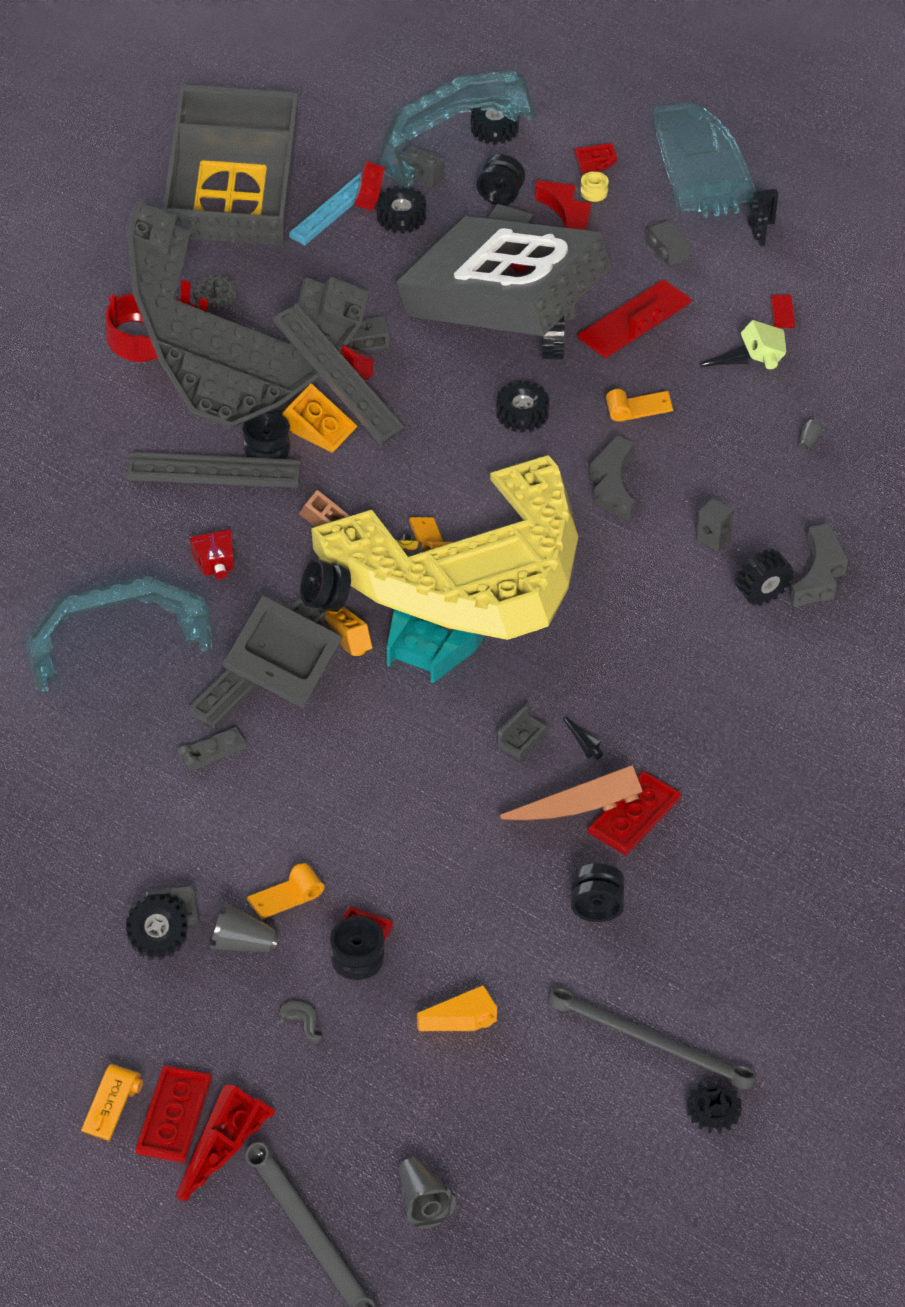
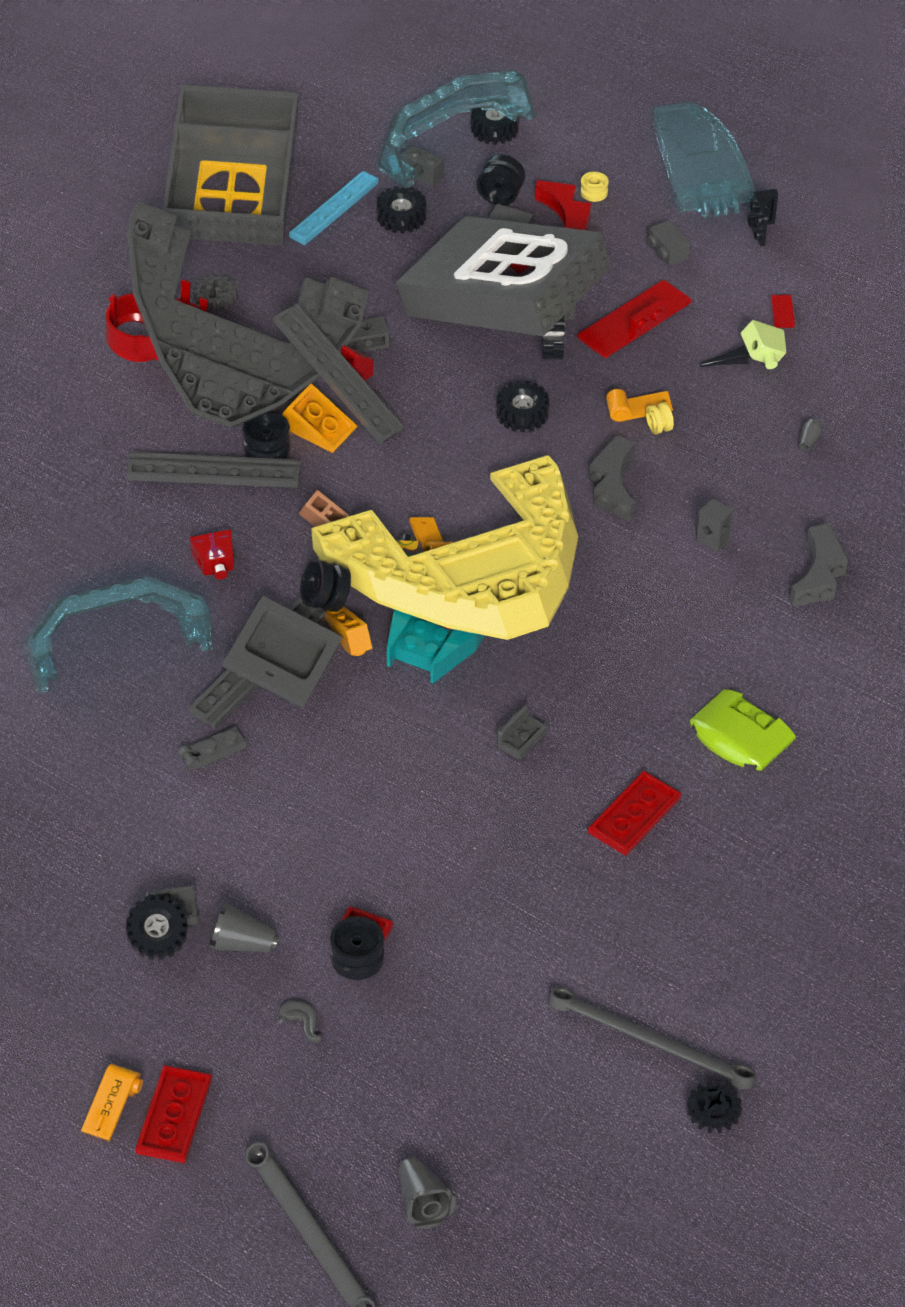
(229, 1125): red wedge -> none
(302, 887): light orange door -> none
(369, 186): red brick -> none
(461, 1013): light orange slope -> none
(583, 798): nougat wedge -> none
(588, 743): black piece -> none
(595, 158): red wing -> none
(597, 892): black wheel -> none
(659, 418): none -> light yellow wheel
(741, 731): none -> lime slope
(764, 577): black wheel -> none

